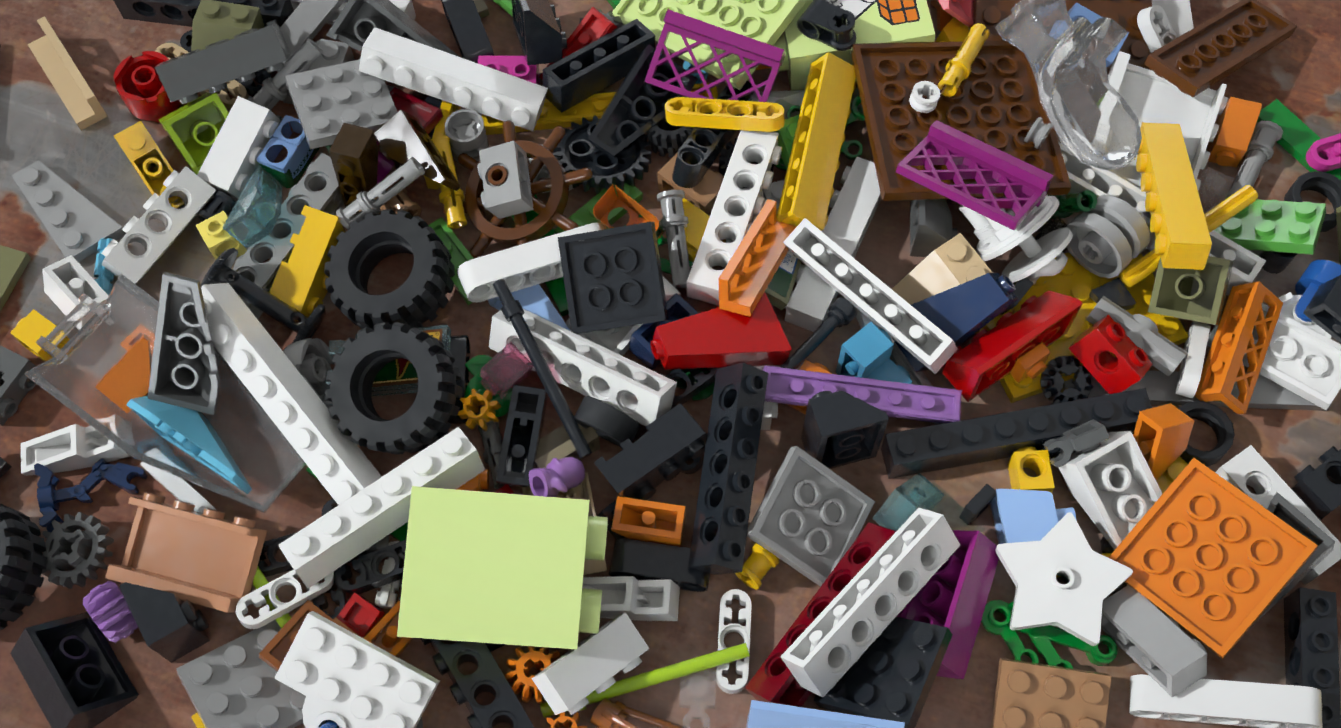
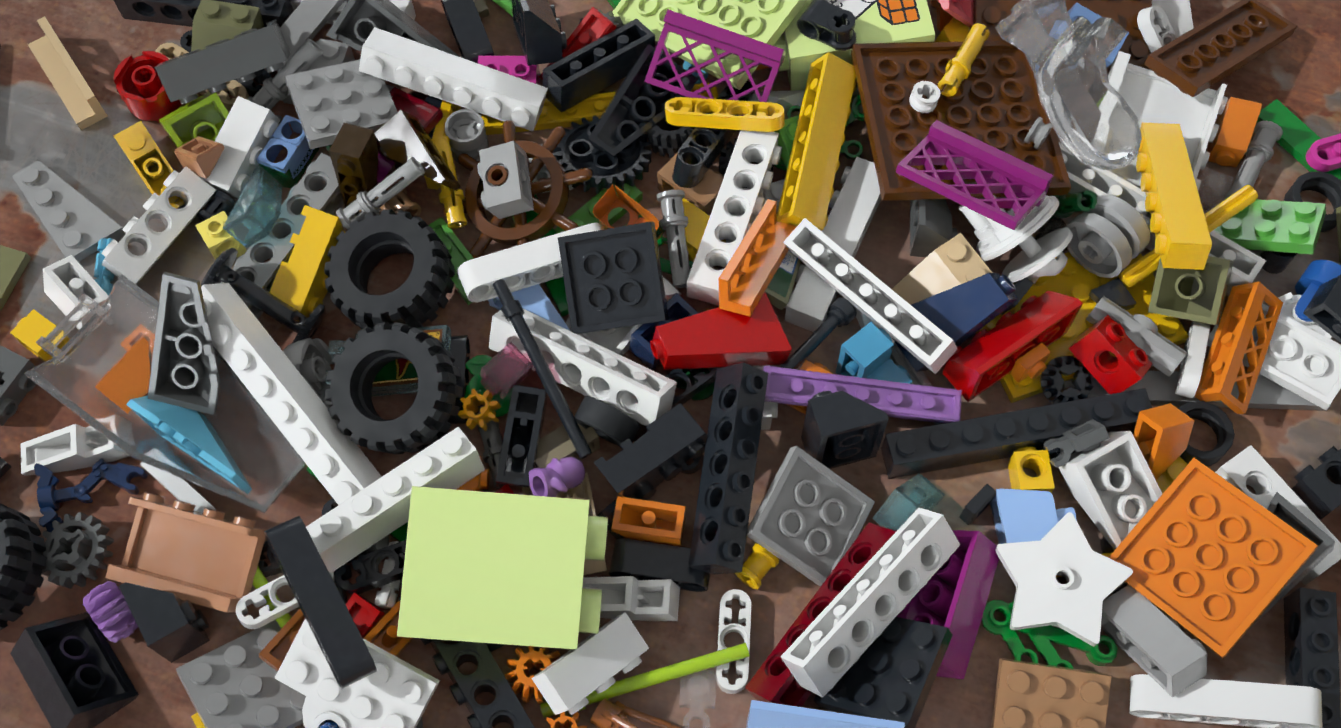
(200, 155): none -> nougat slope
(320, 602): none -> black beam

